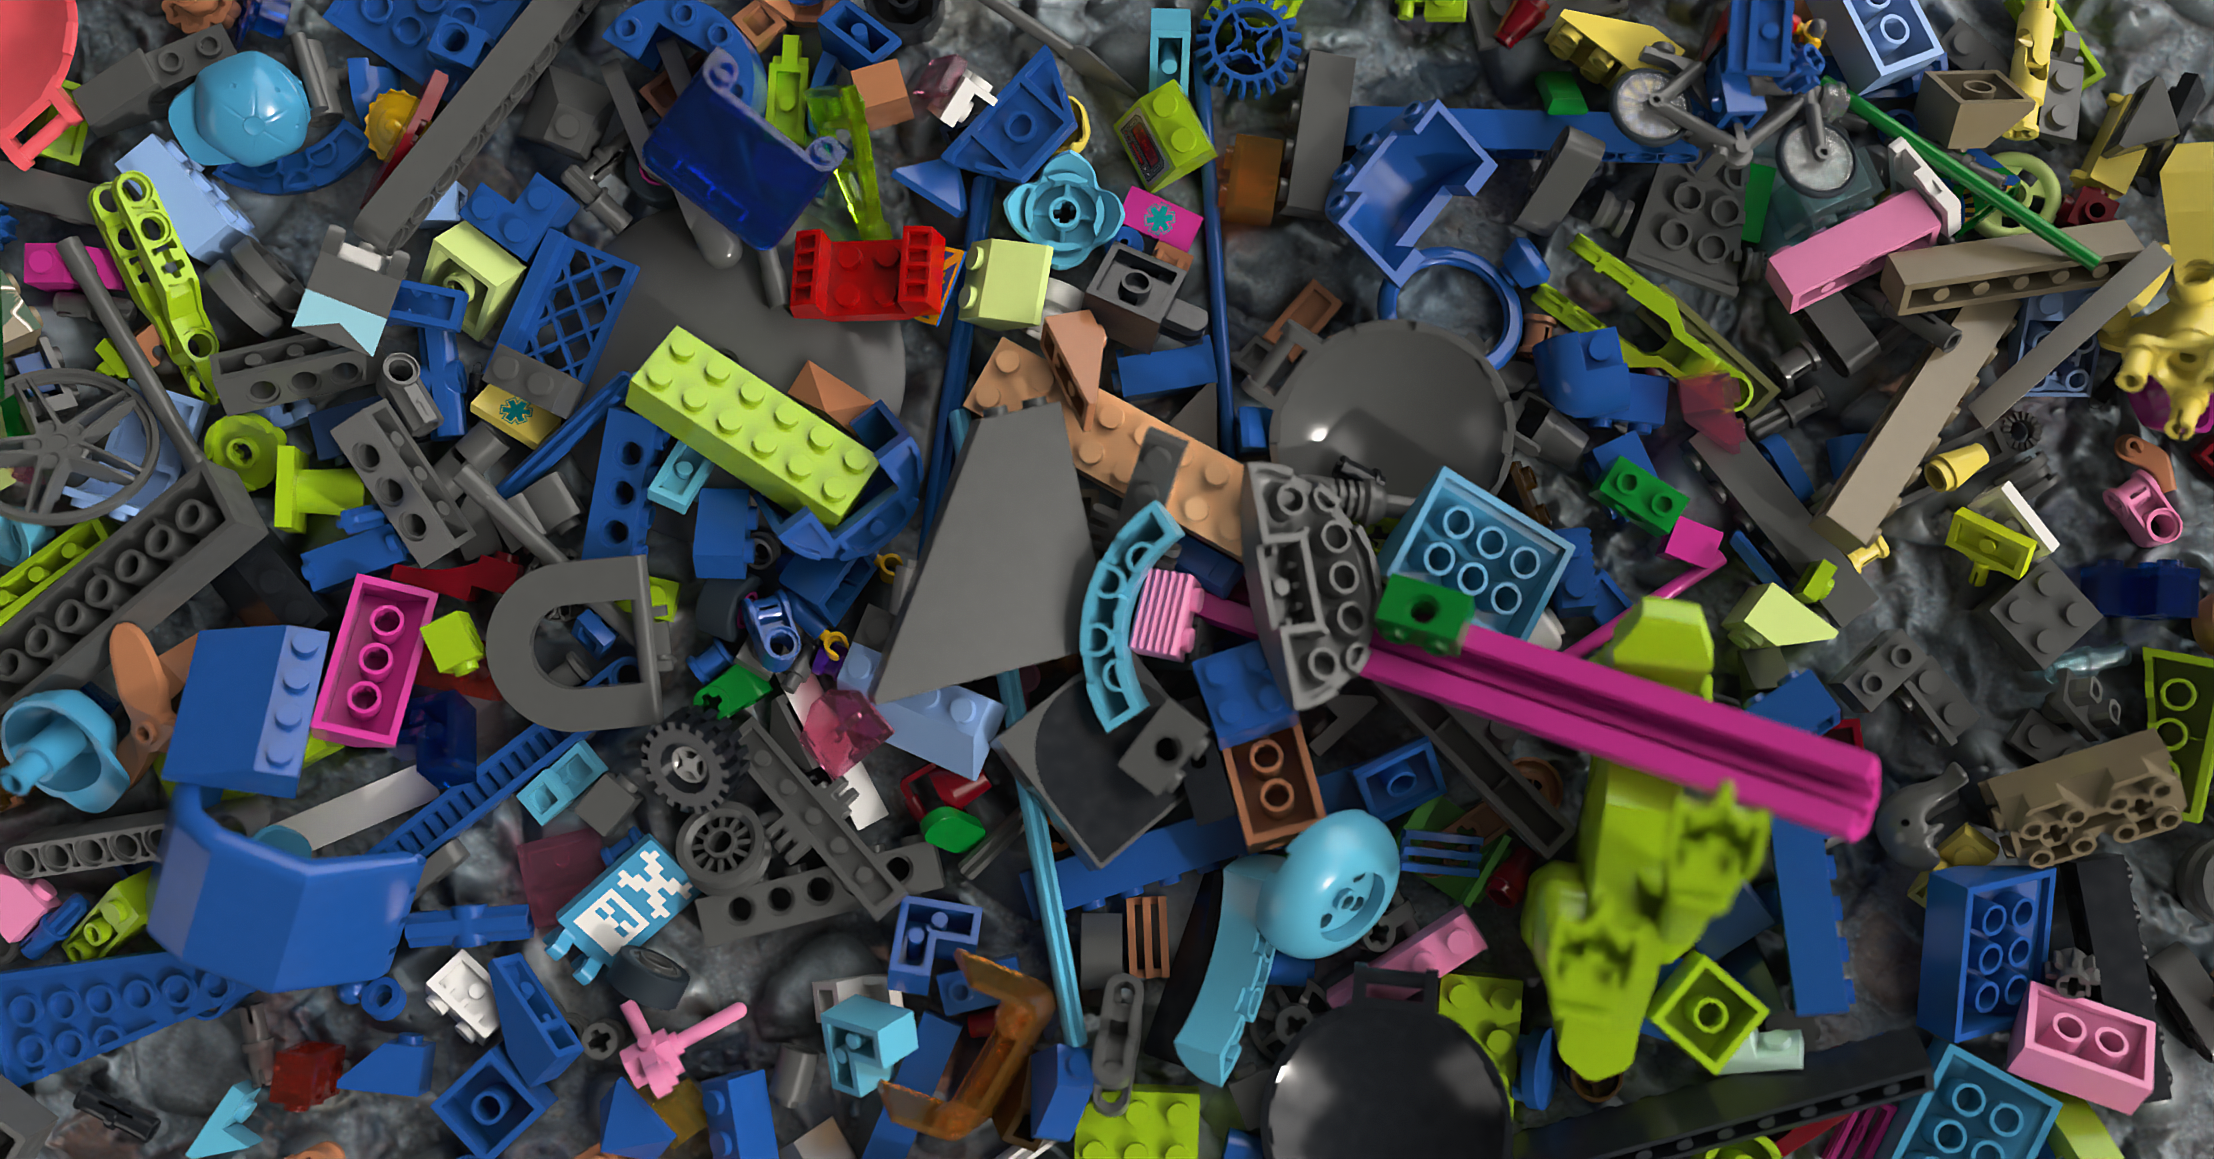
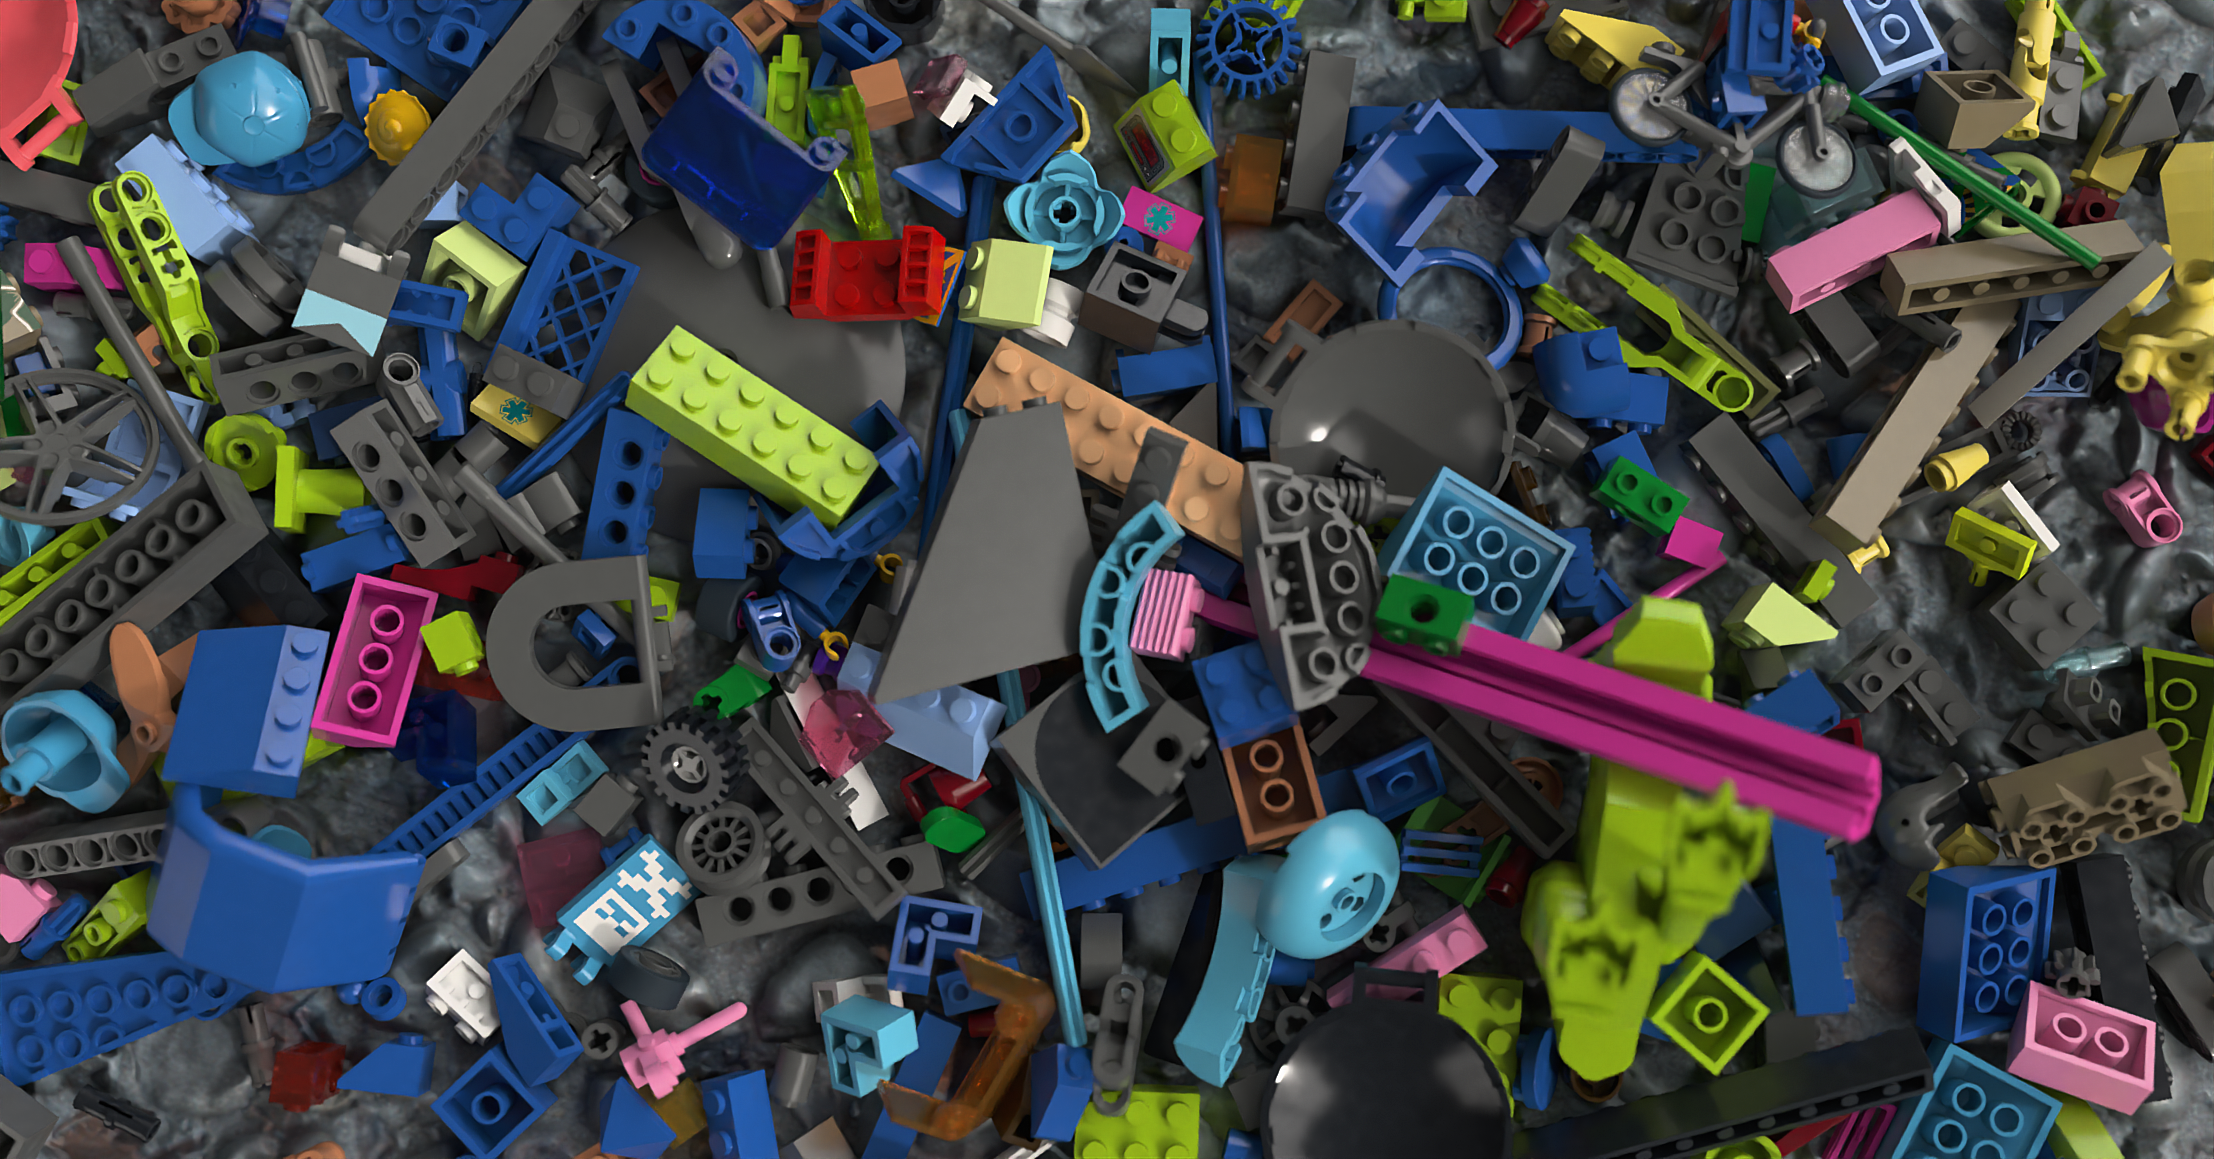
(224, 1128): medium azure slope -> none
(362, 807): white sticker -> none
(413, 127): dark red tile -> none
(469, 925): blue piece -> none
(681, 478): medium azure slope -> none
(711, 660): blue bush -> none
(828, 396): nougat slope -> none
(1074, 352): nougat slope -> none
(1149, 971): nougat tile -> none
(1560, 93): green tile -> none
(1709, 407): clear pink slope -> none
(1754, 559): blue tile -> none
(1768, 1052): light aqua slope -> none
(2147, 593): clear blue brick -> none
(2148, 458): nougat arm -> none

